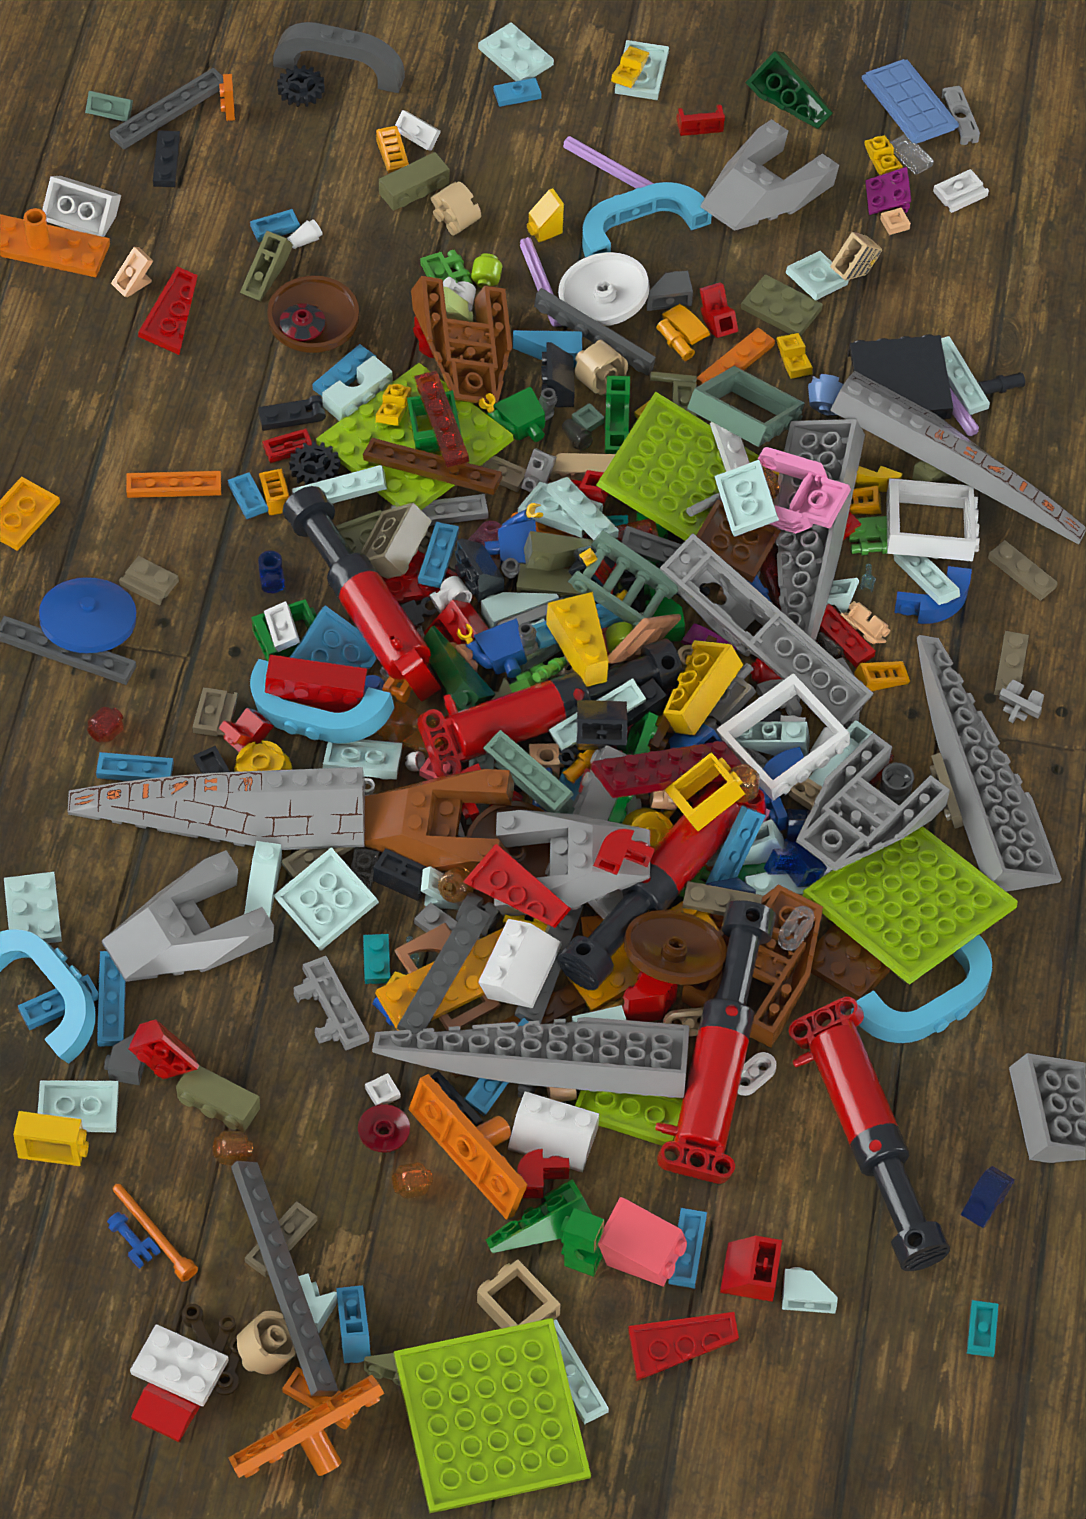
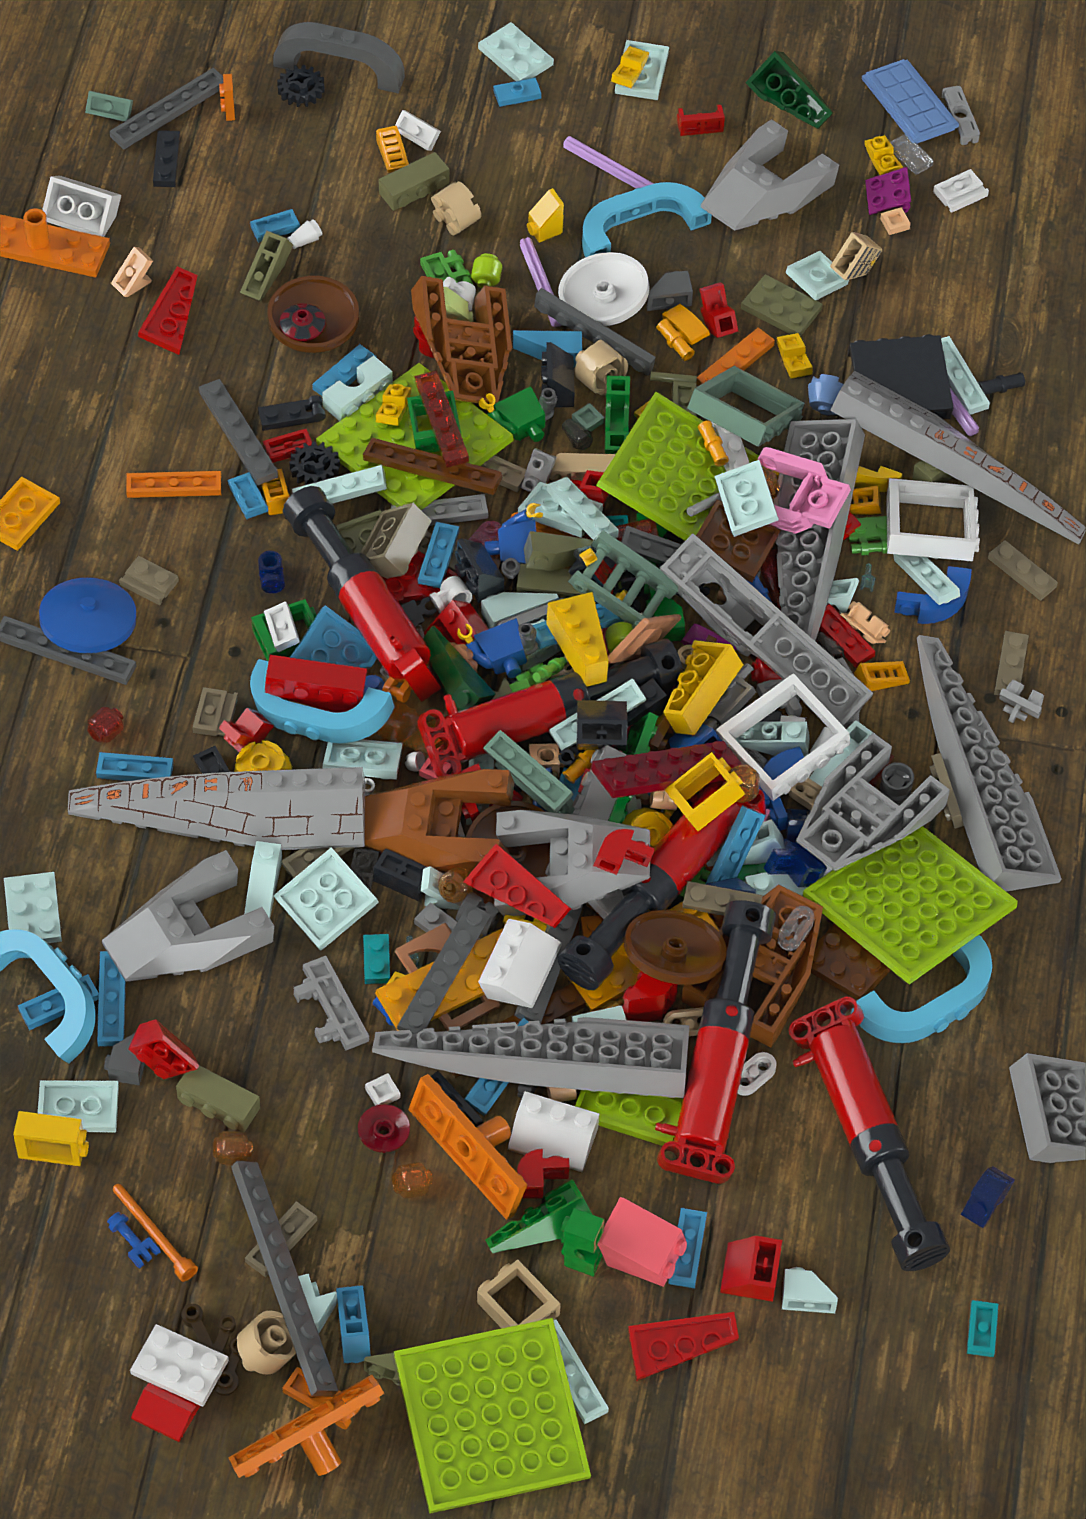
(238, 432): none -> dark grey plate
(713, 443): none -> light orange pin

